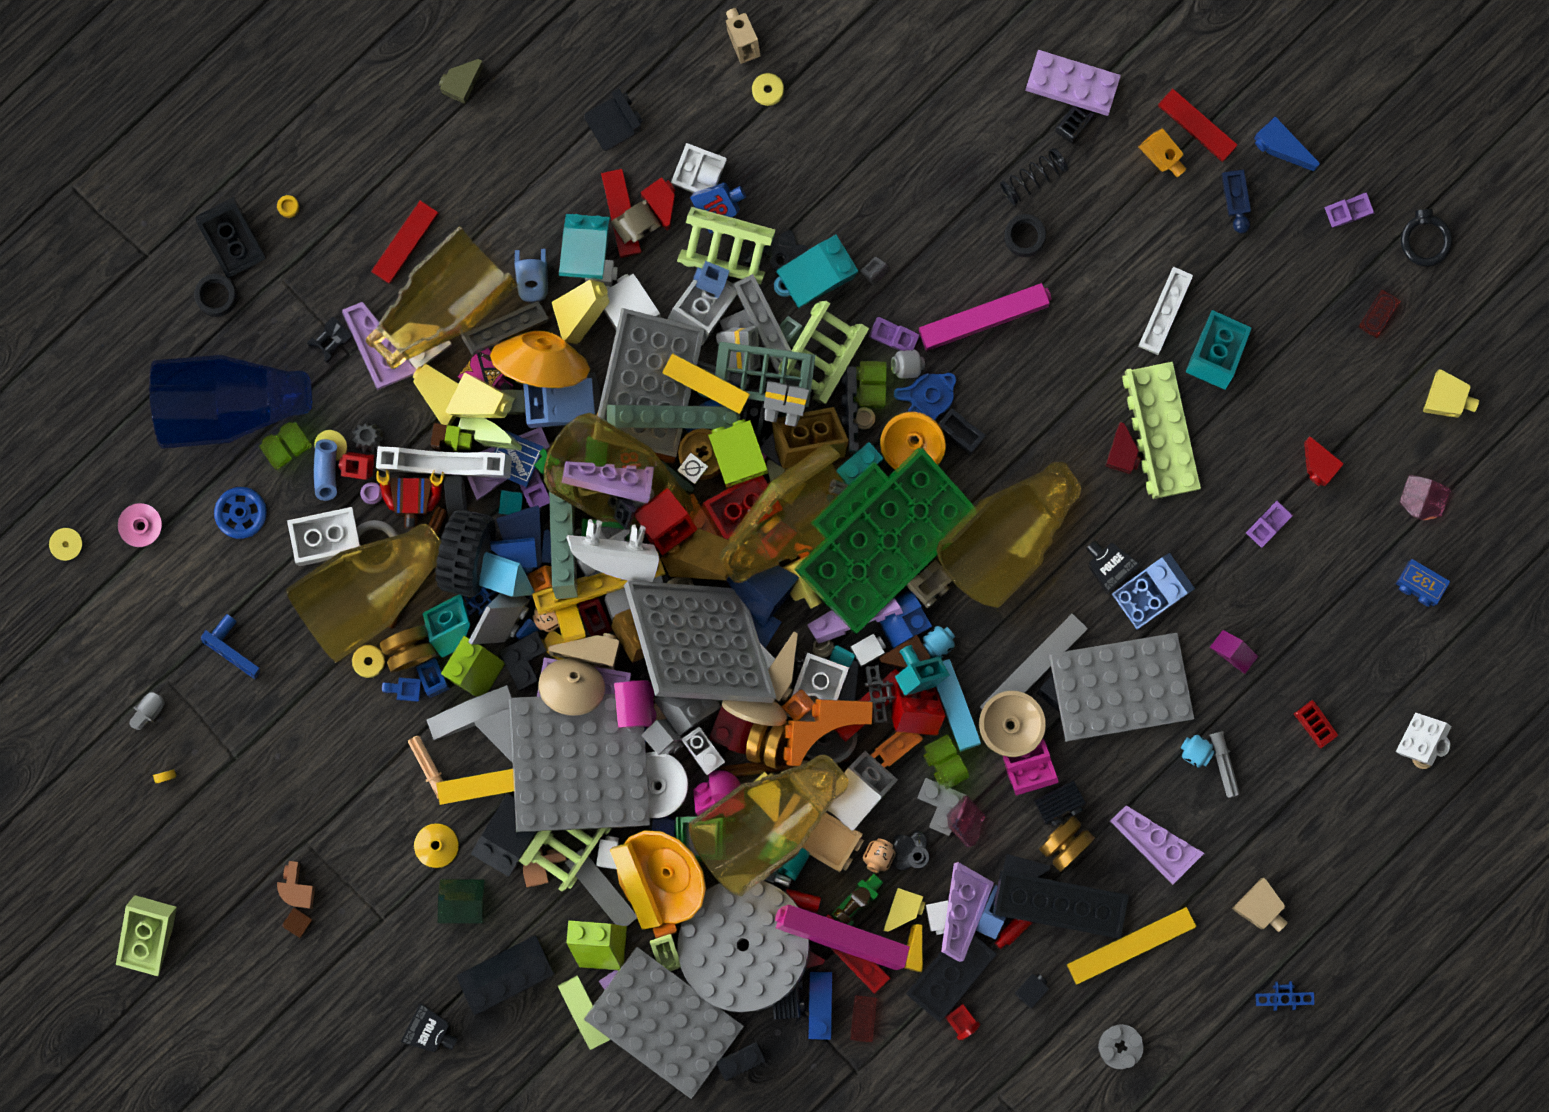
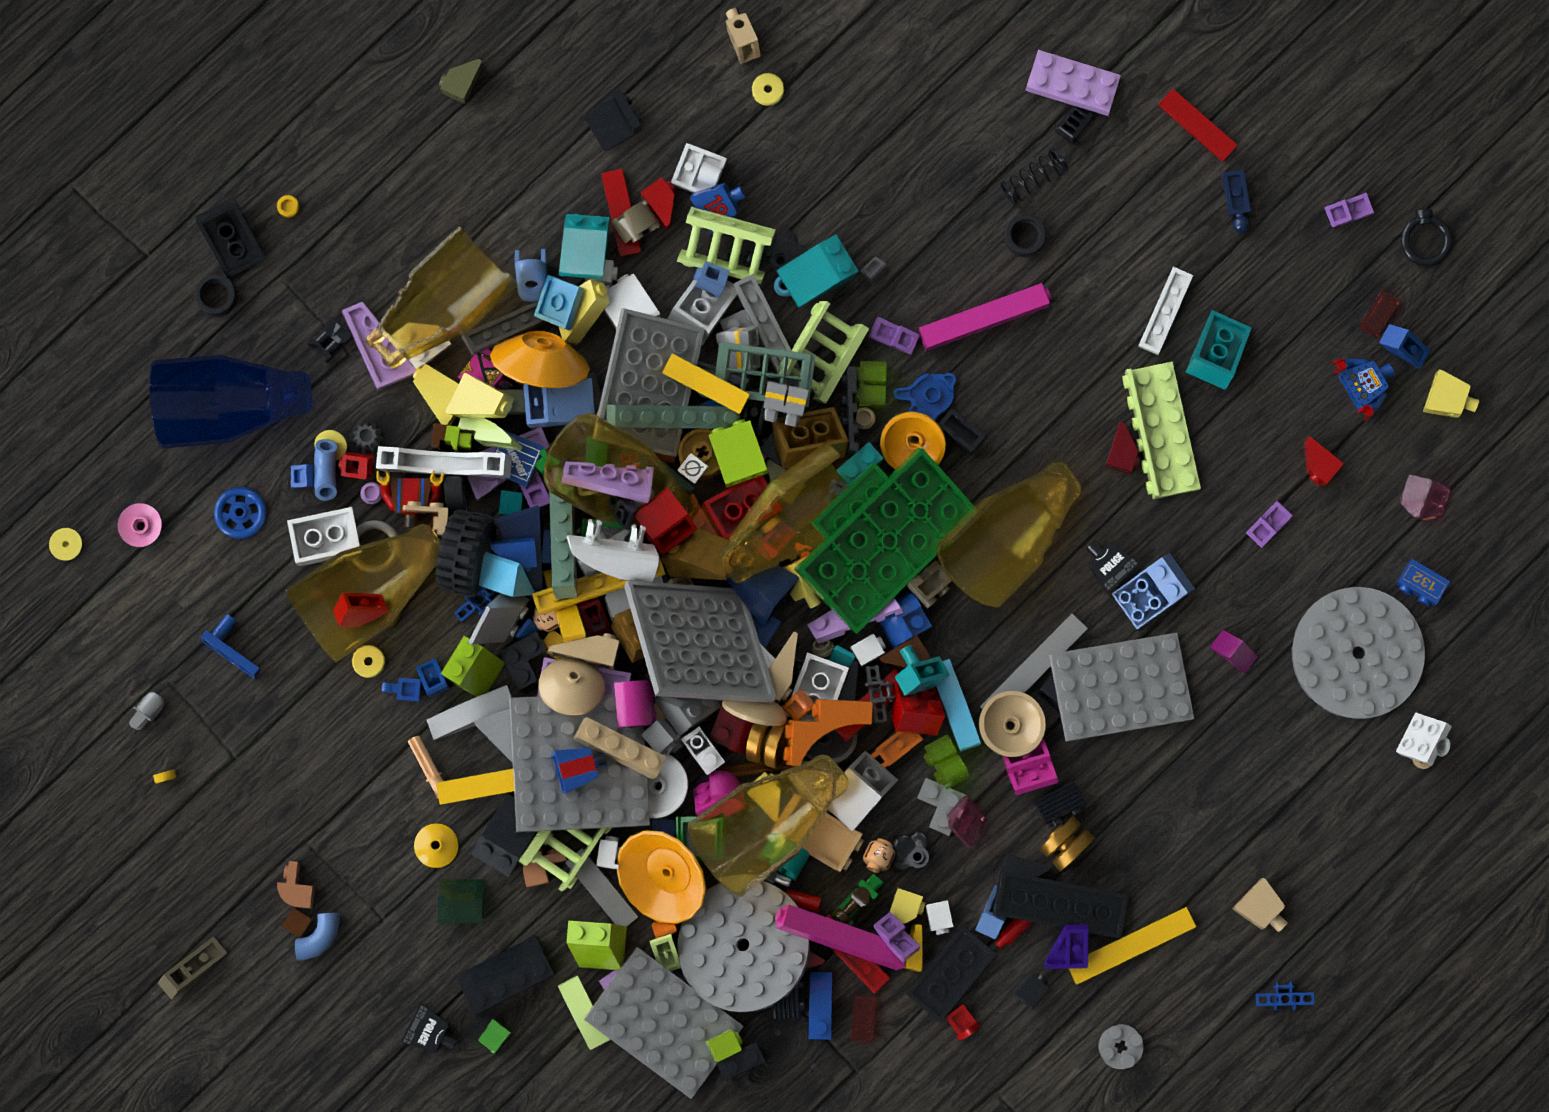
(145, 935): yellowish green slope -> none
(191, 968): none -> dark tan slope
(275, 450): clear neon green piece -> none
(301, 476): none -> blue plate
(321, 938): none -> medium blue cylinder
(359, 609): none -> red slope
(404, 242): red tile -> none
(407, 648): pearl gold wheel -> none
(439, 521): none -> tan bracket
(447, 625): teal slope -> none
(494, 1036): none -> bright green panel
(541, 578): orange slope -> none
(558, 302): none -> dark azure plate
(577, 767): none -> torso
(619, 748): none -> tan brick
(636, 886): yellow tile -> none
(724, 1044): none -> lime brick
(791, 330): sand green slope -> none
(895, 937): none -> medium lavender slope
(907, 364): light grey head -> none
(939, 641): medium azure head -> none
(965, 906): lavender wing -> none
(1069, 949): none -> dark purple wing
(1155, 148): light orange torso -> none
(1160, 847): lavender wing -> none
(1197, 751): medium azure head -> none
(1224, 764): light grey axle -> none
(1280, 143): blue slope -> none
(1322, 719): red slope -> none
(1364, 383): none -> torso
(1390, 660): none -> light grey plate
(1404, 345): none -> blue slope

